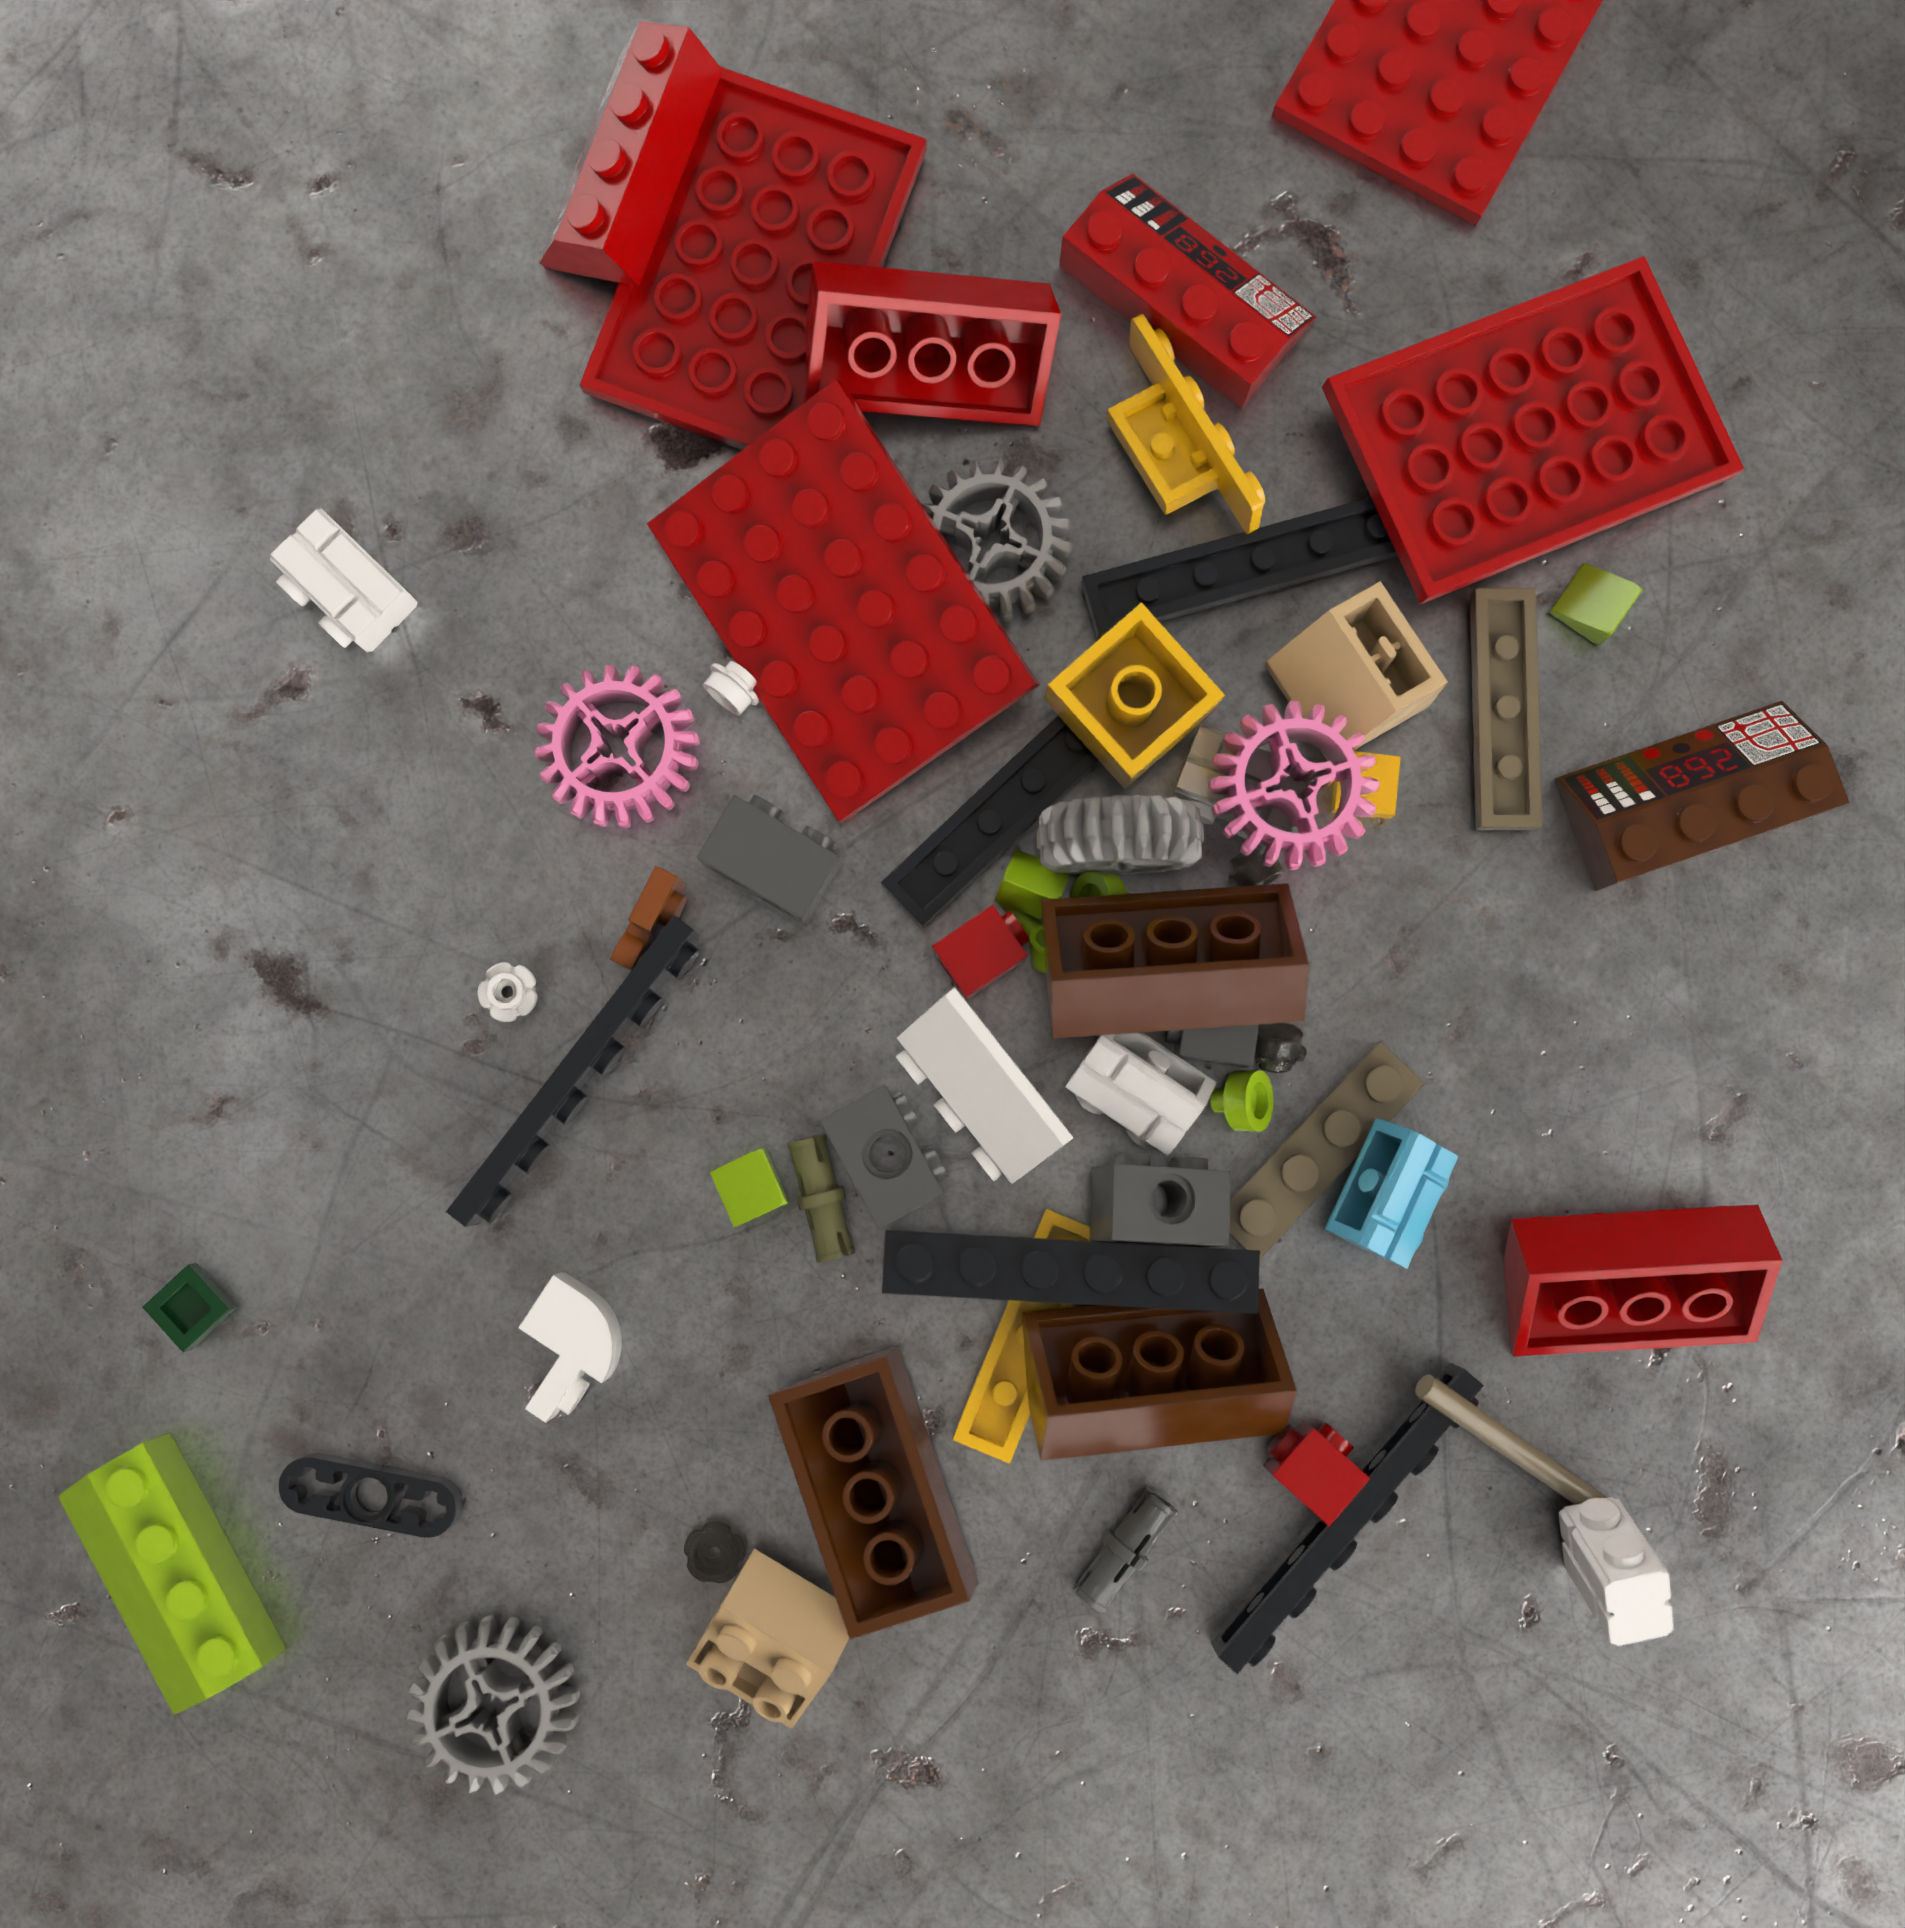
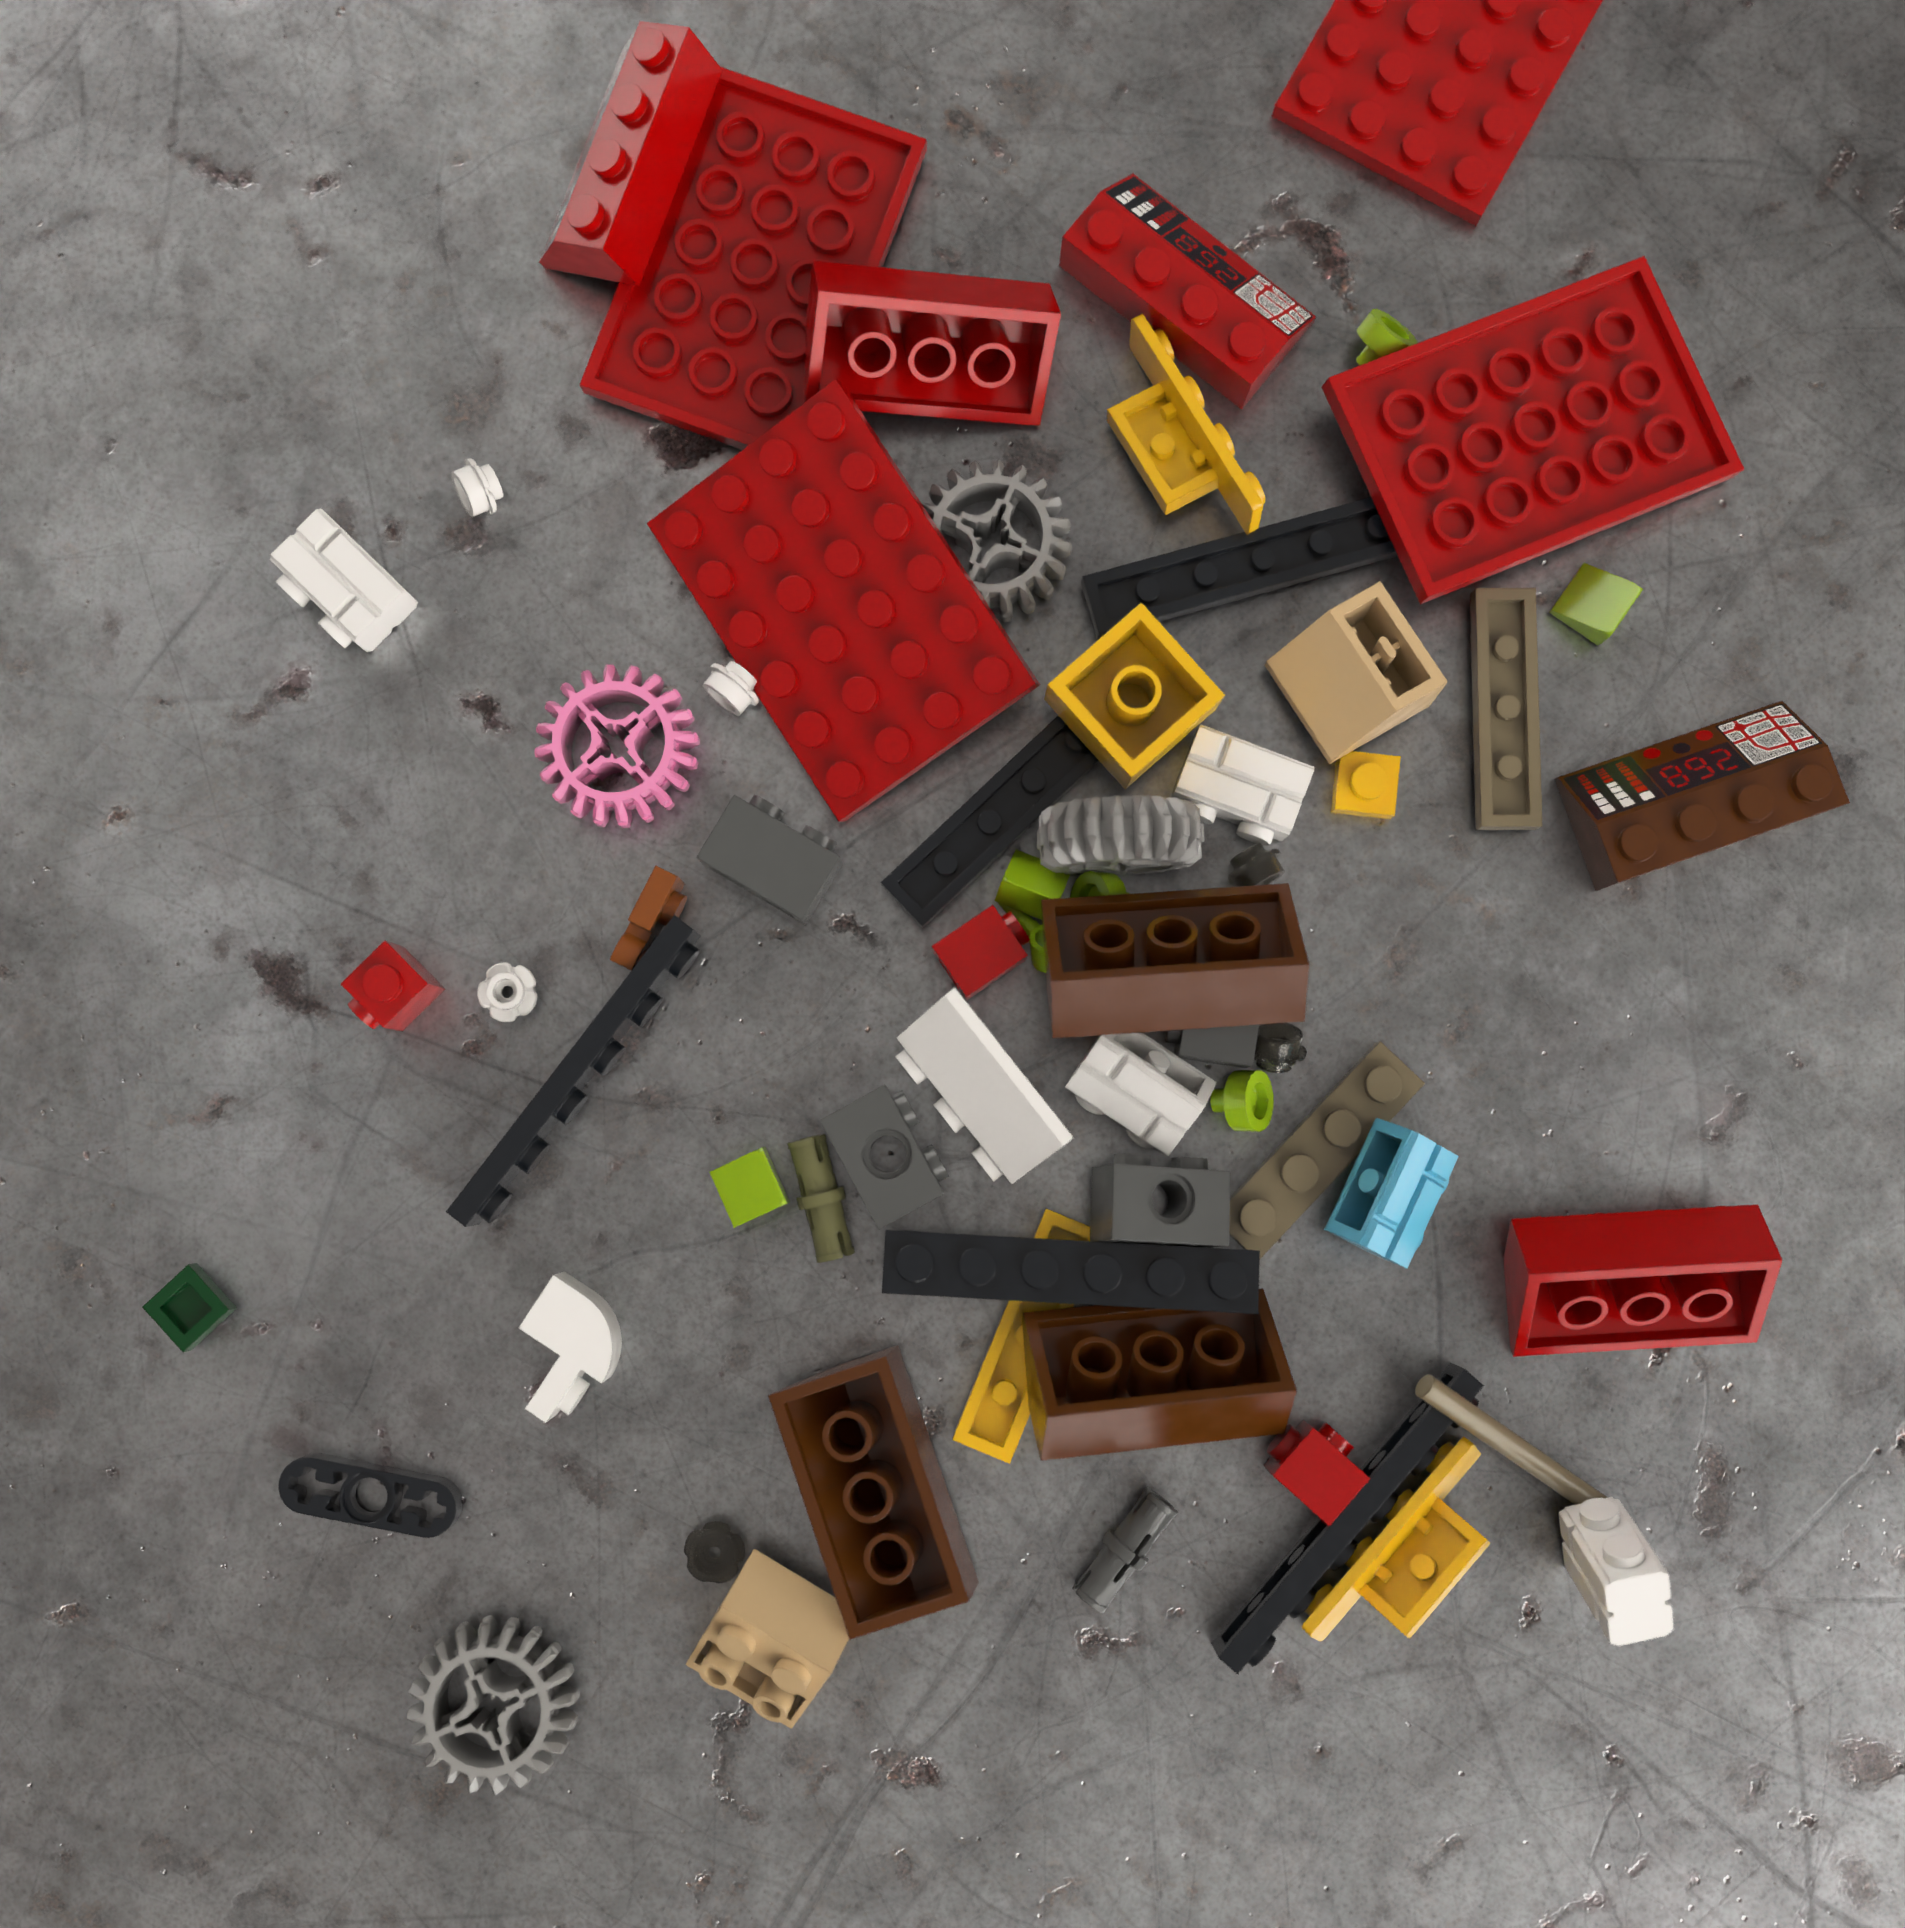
(171, 1572): lime slope -> none
(390, 988): none -> red brick
(477, 488): none -> white plate
(1286, 756): bright pink gear -> none
(1382, 336): none -> lime tile
(1414, 1556): none -> yellow bracket

